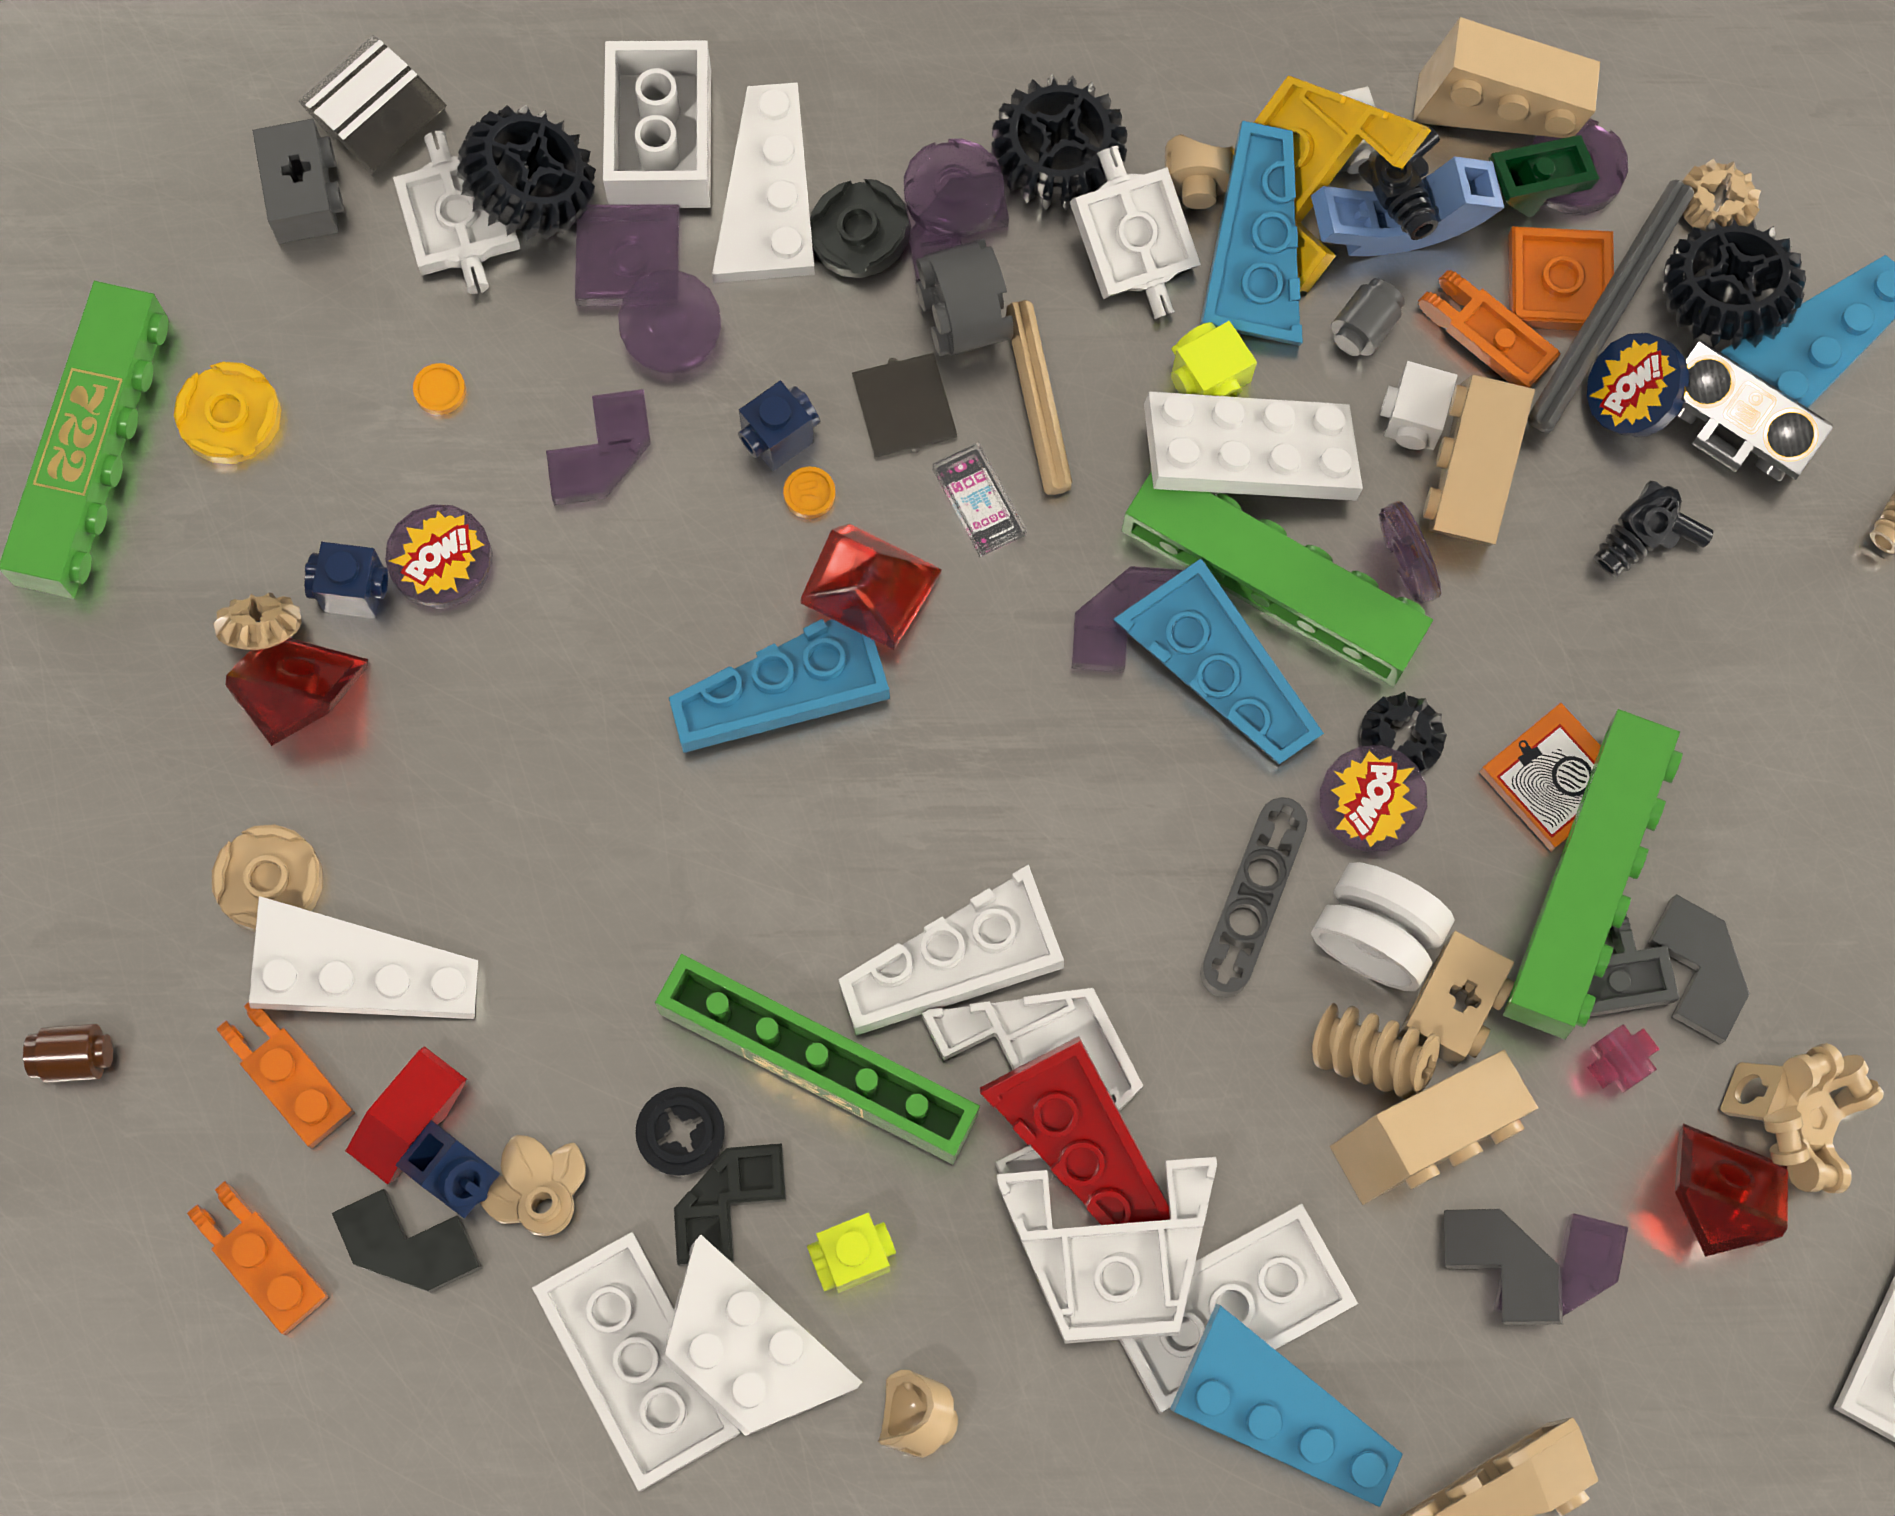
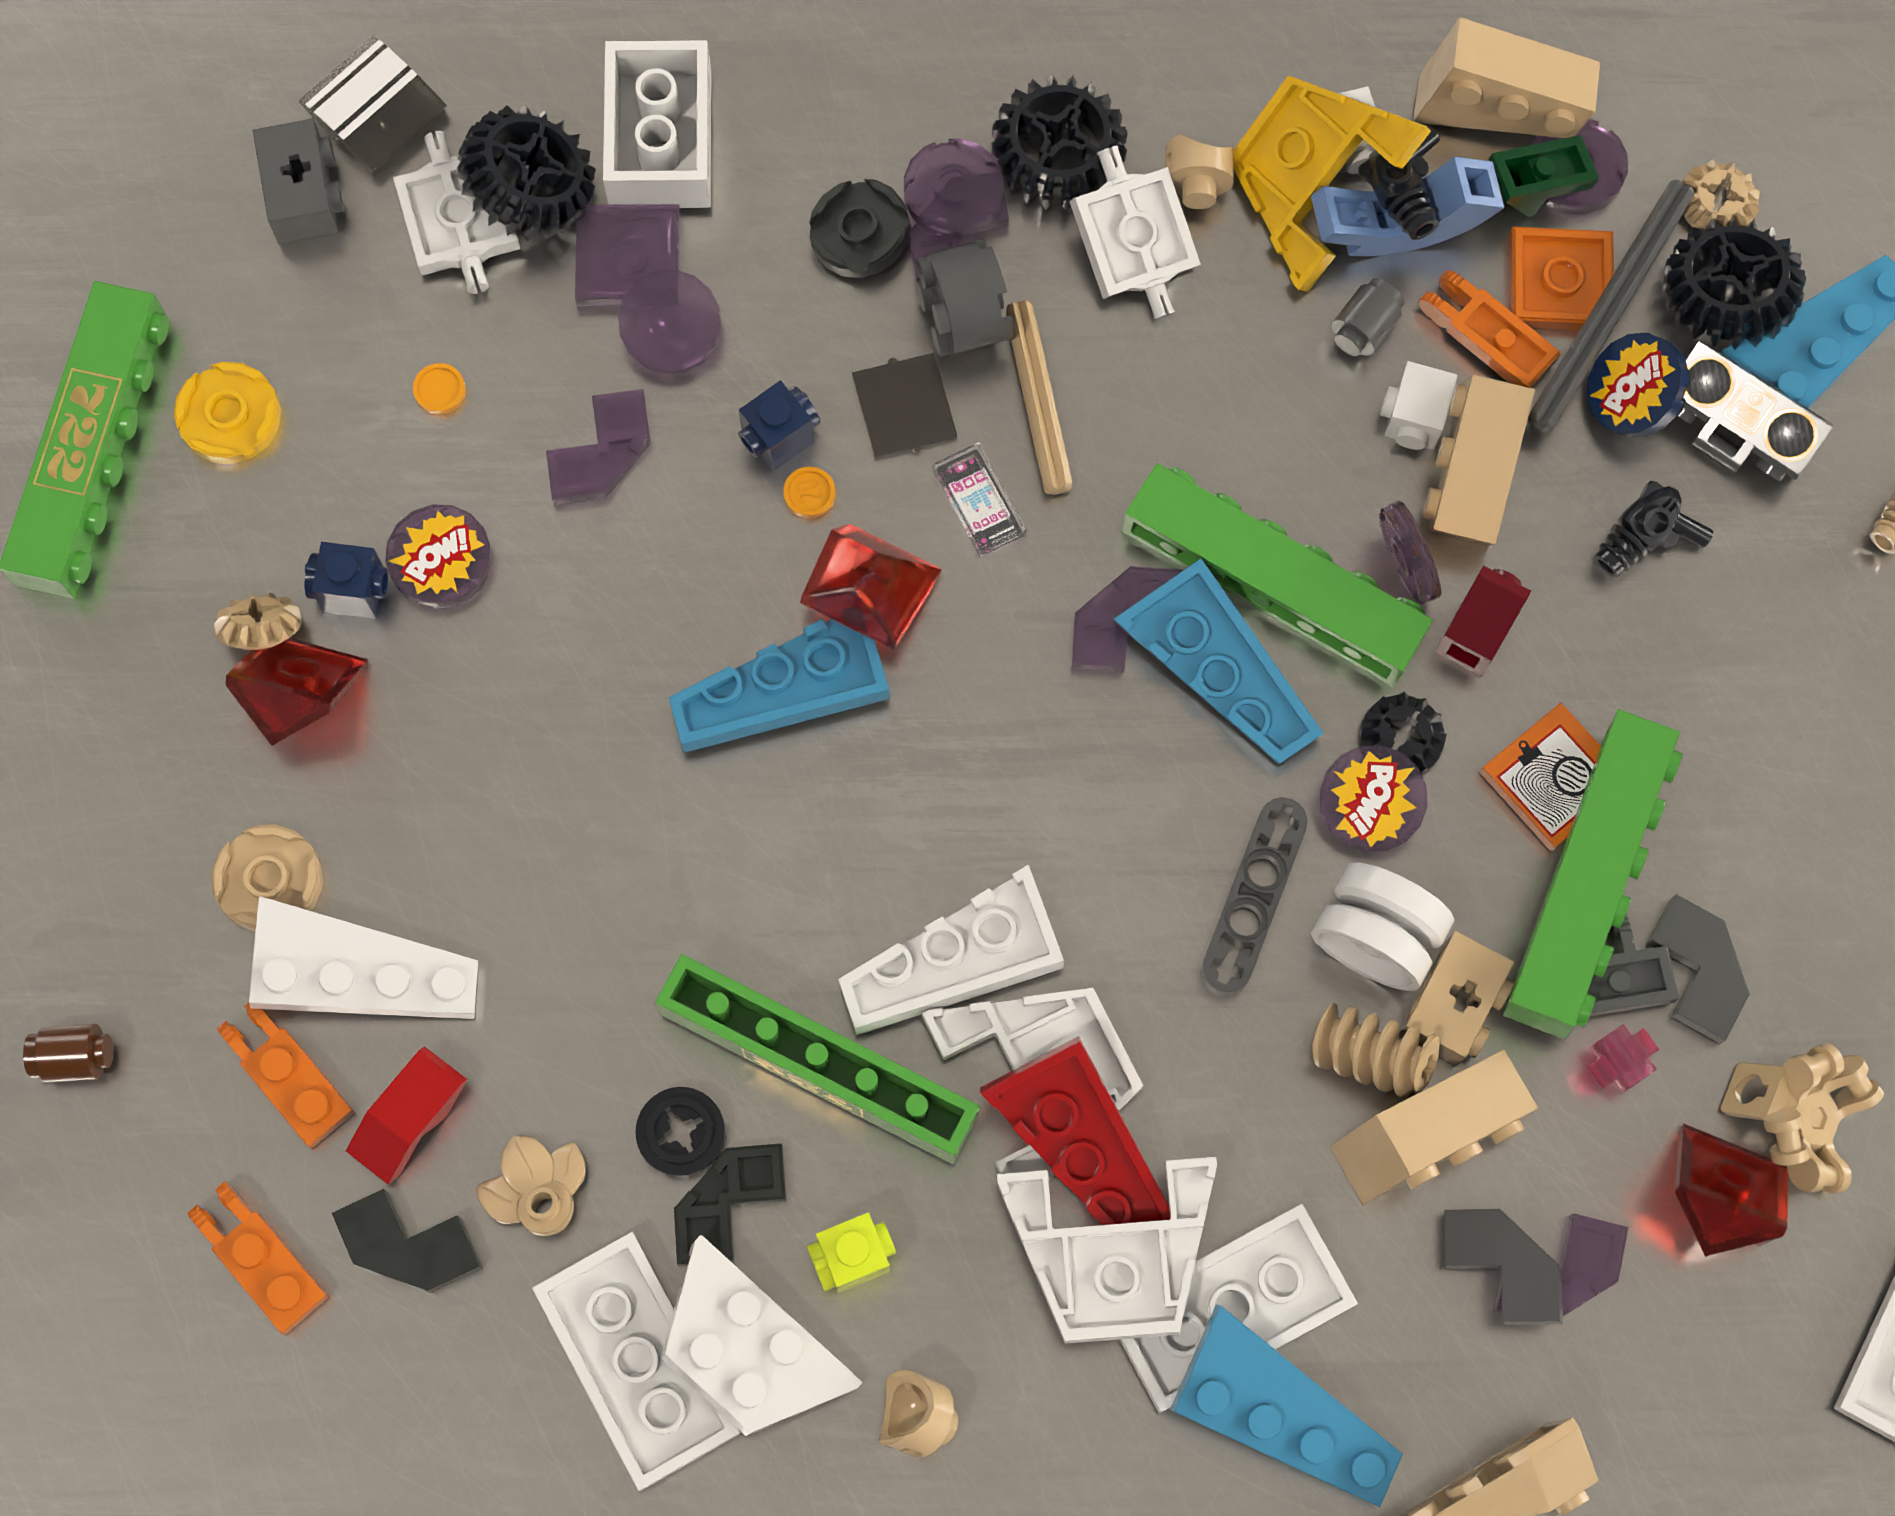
(448, 1169): dark blue brick -> none
(767, 204): white wing -> none
(1212, 361): neon yellow brick -> none
(1252, 446): white plate -> none
(1257, 241): dark azure wing -> none
(1483, 619): none -> dark red slope

